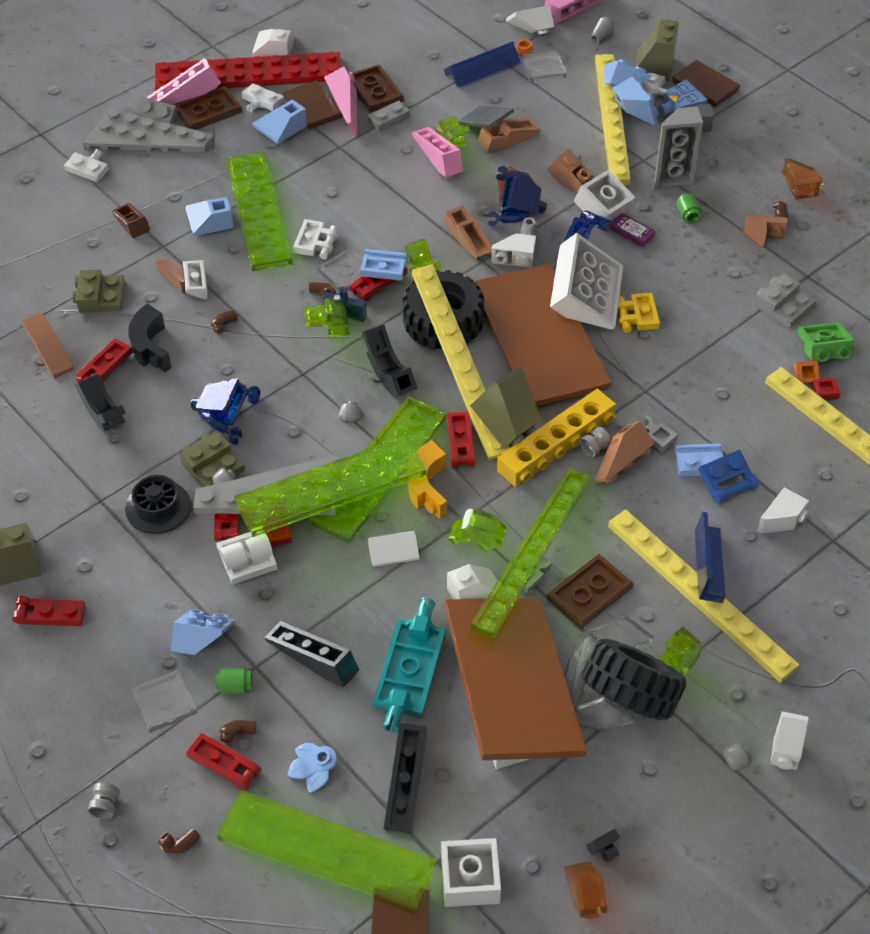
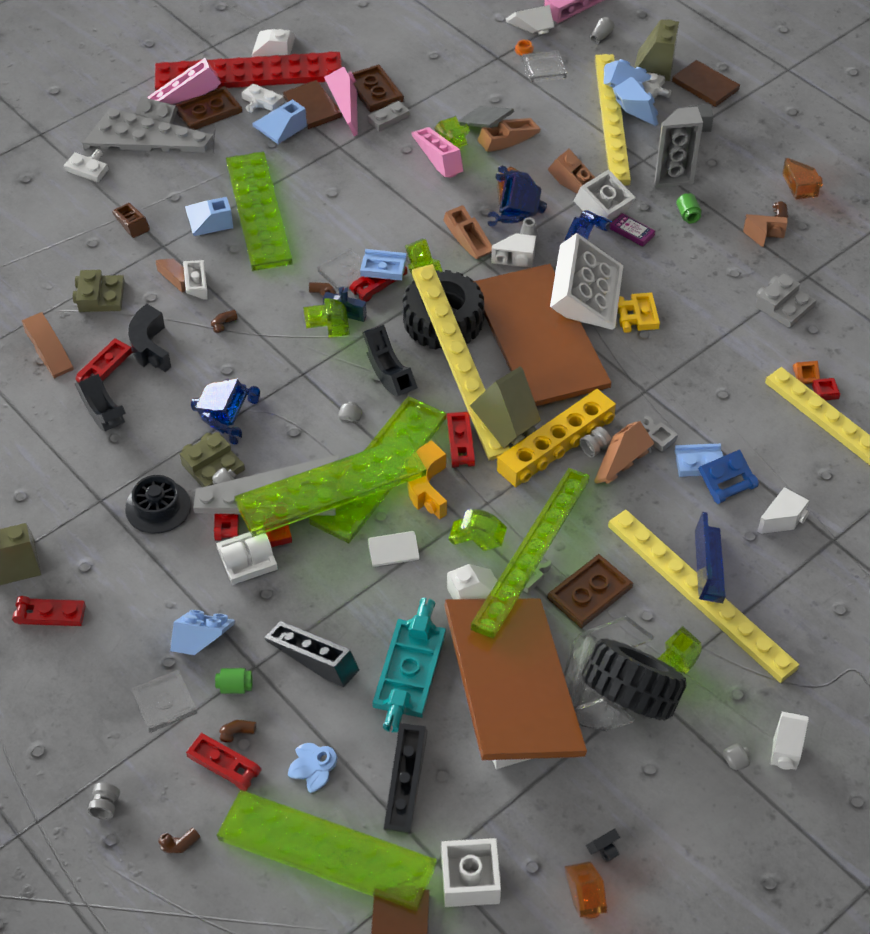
(309, 239): white plate -> none
(483, 64): clear blue panel -> none
(681, 96): medium blue torso -> none
(826, 341): bright green plate -> none

